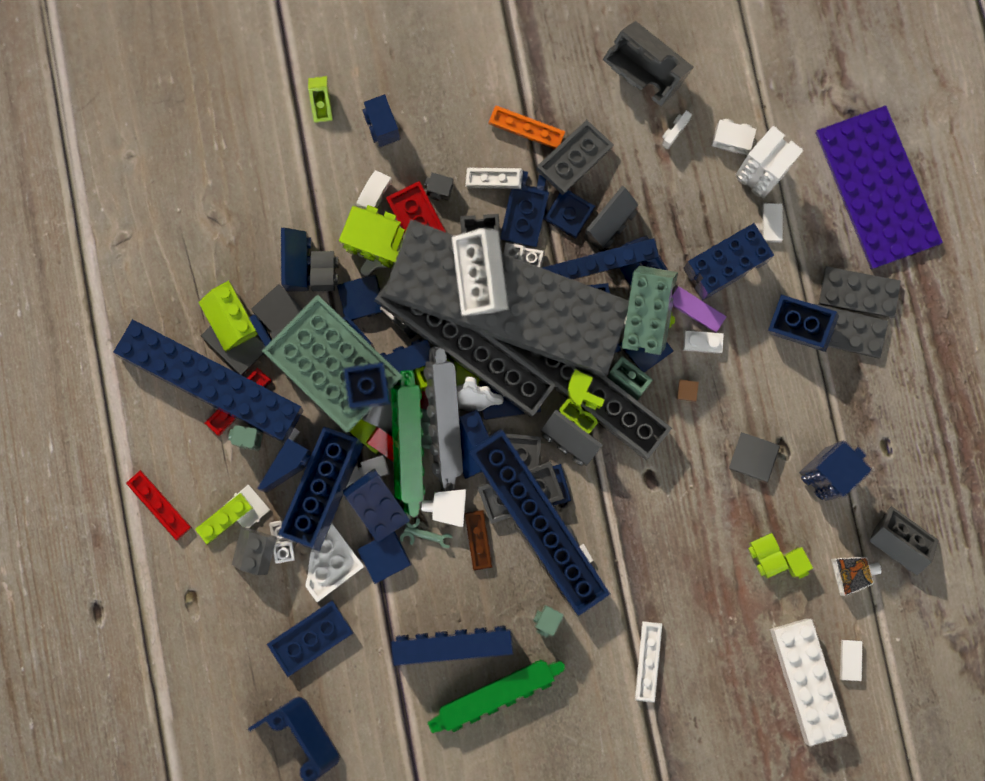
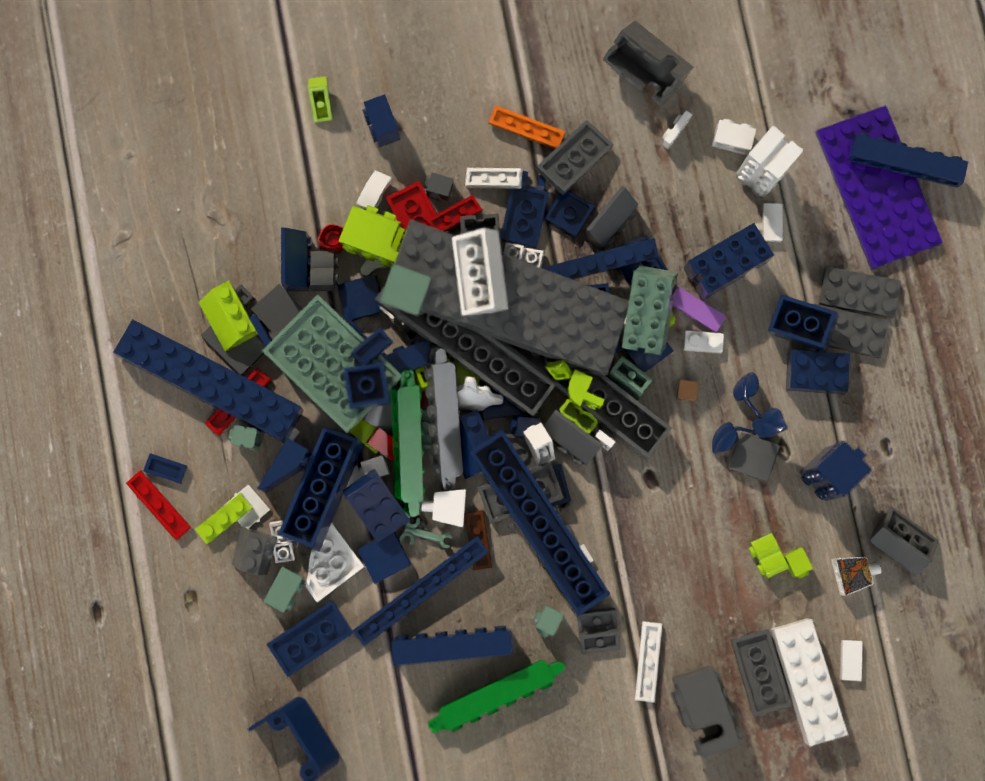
(165, 468): none -> dark blue tile
(244, 295): none -> dark grey tile
(284, 590): none -> sand green brick
(329, 238): none -> red hair
(372, 347): none -> dark blue tile
(405, 289): none -> sand green tile
(420, 591): none -> dark blue plate
(451, 216): none -> red tile
(522, 423): none -> dark blue brick
(539, 444): none -> white slope
(559, 370): none -> lime tile
(598, 631): none -> dark grey slope
(605, 440): none -> white tile
(703, 706): none -> dark grey piece
(760, 672): none -> dark grey plate
(764, 426): none -> dark blue plant
(817, 372): none -> dark blue brick
(908, 160): none -> dark blue brick

